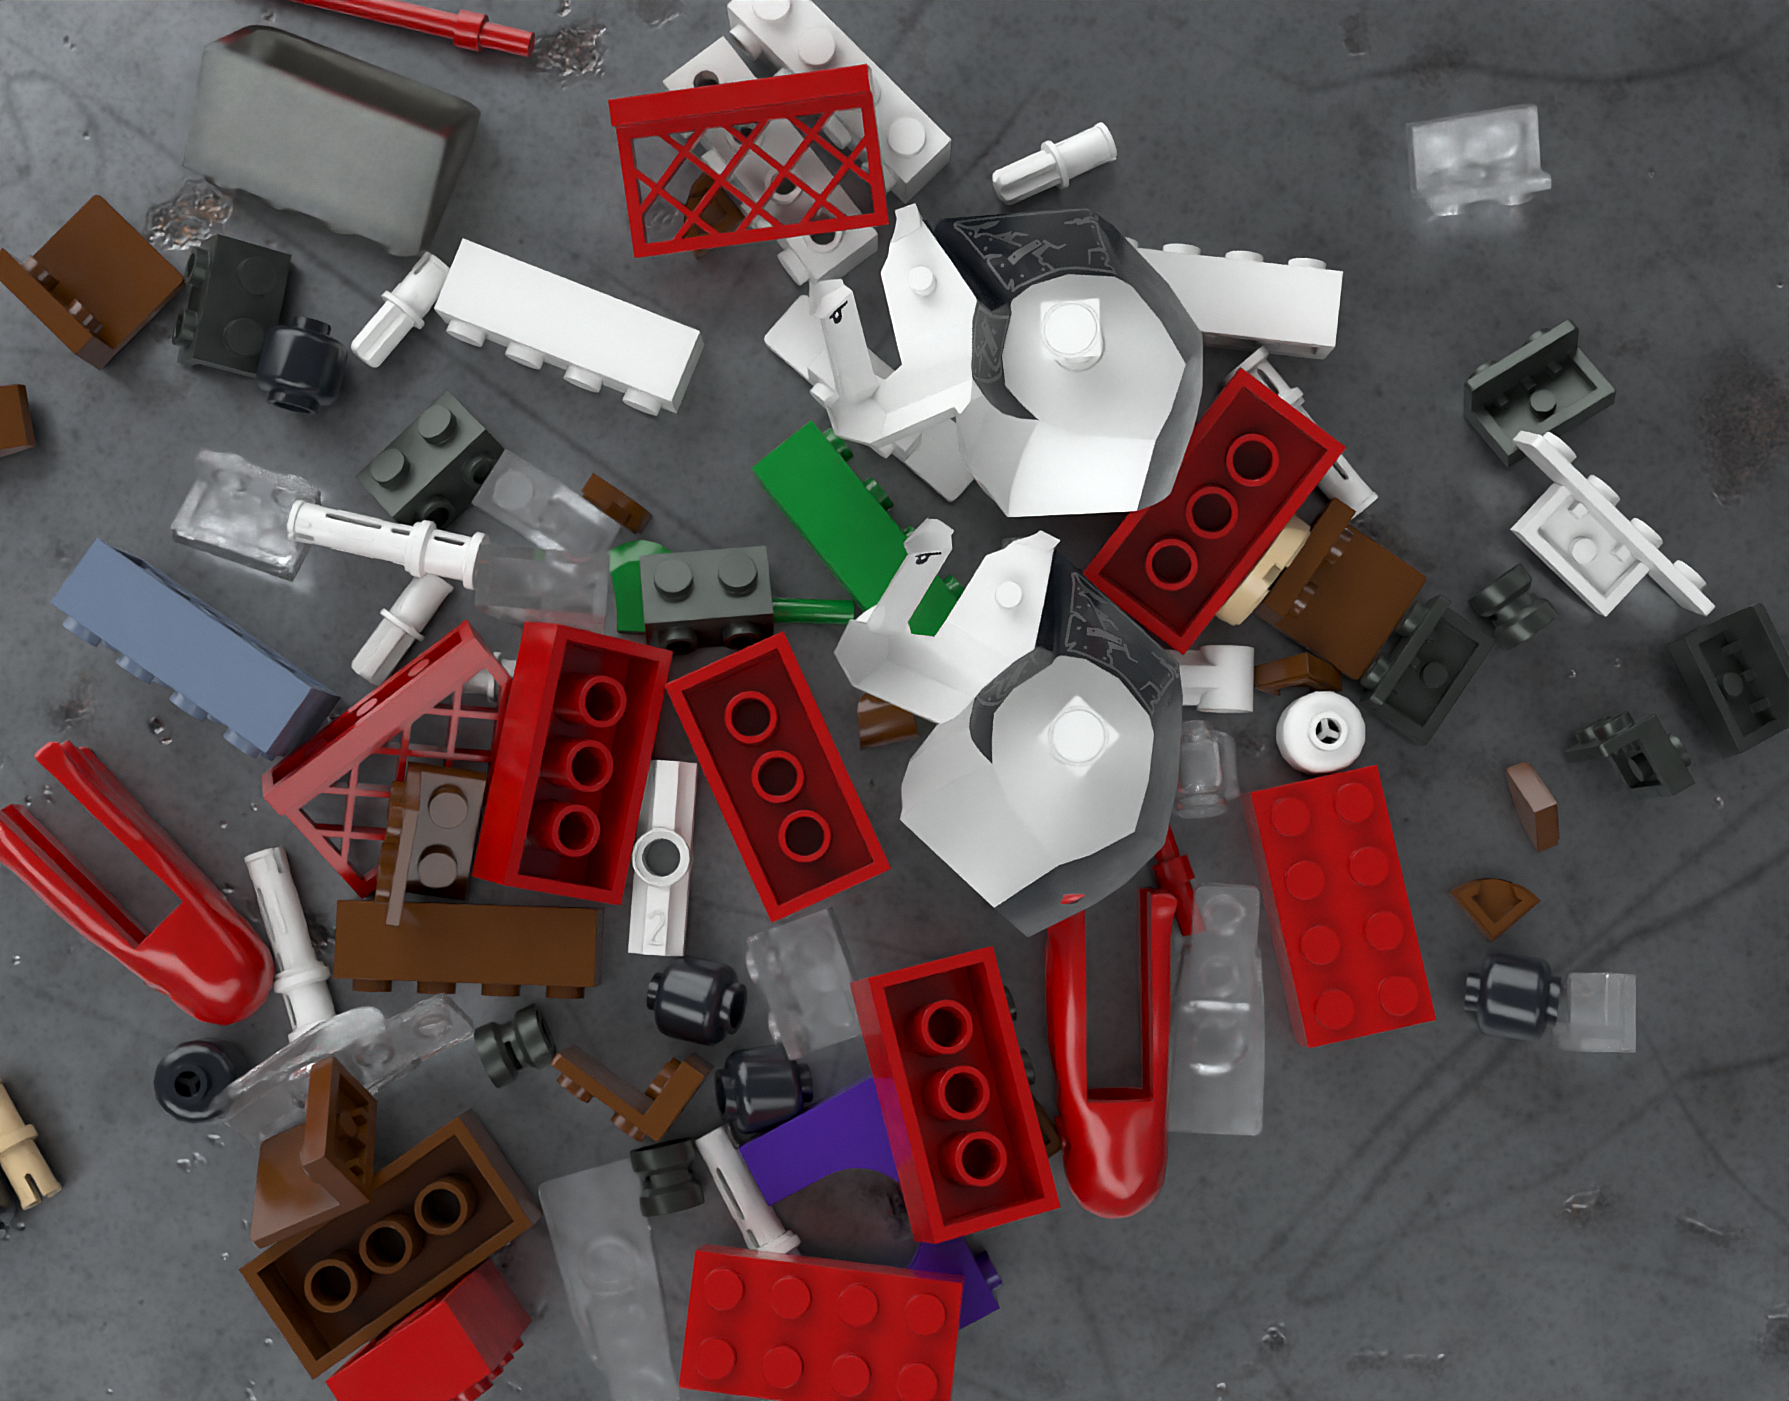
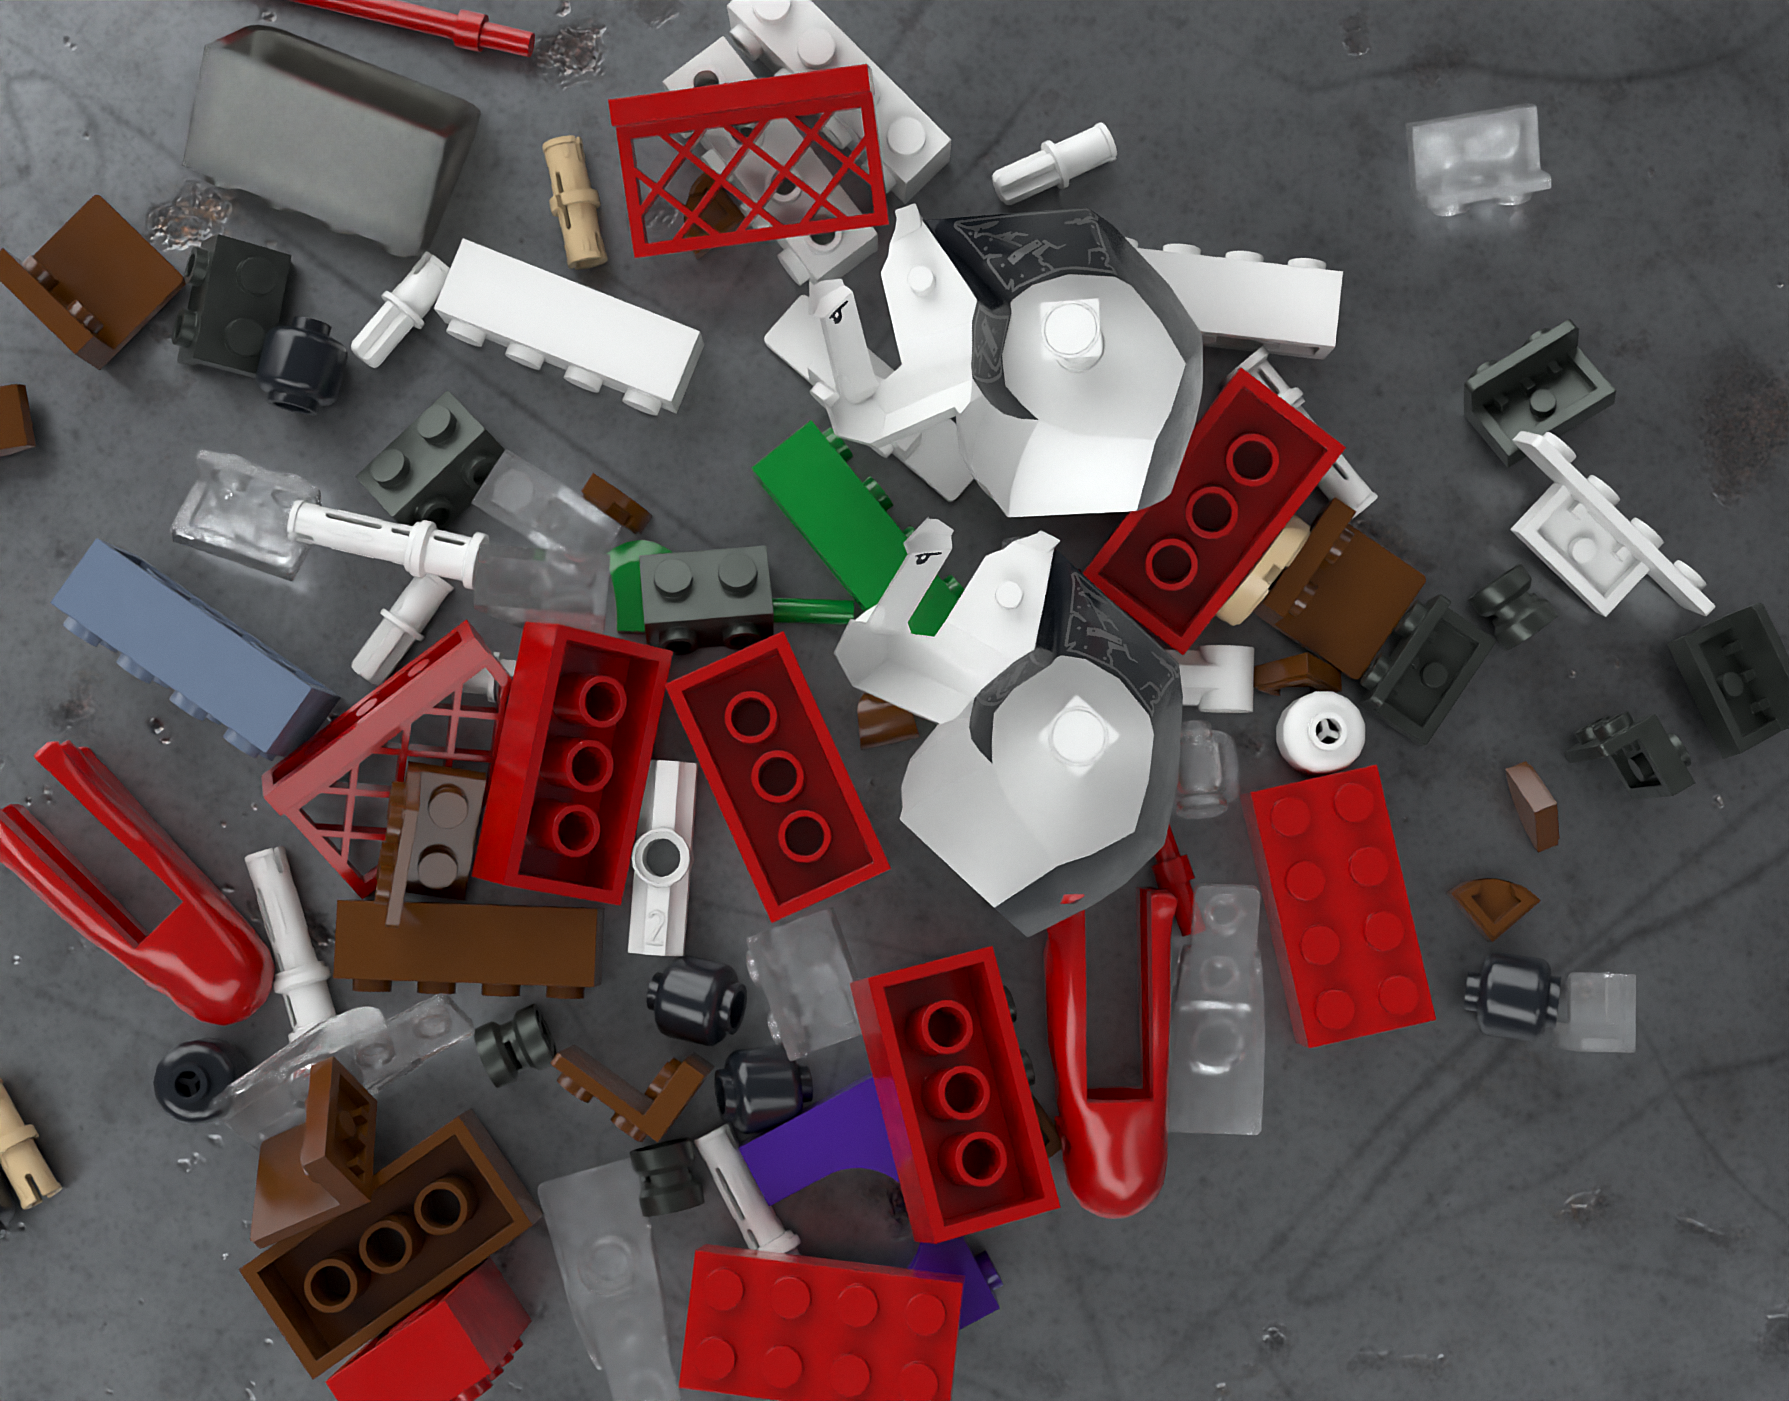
(574, 202): none -> tan pin

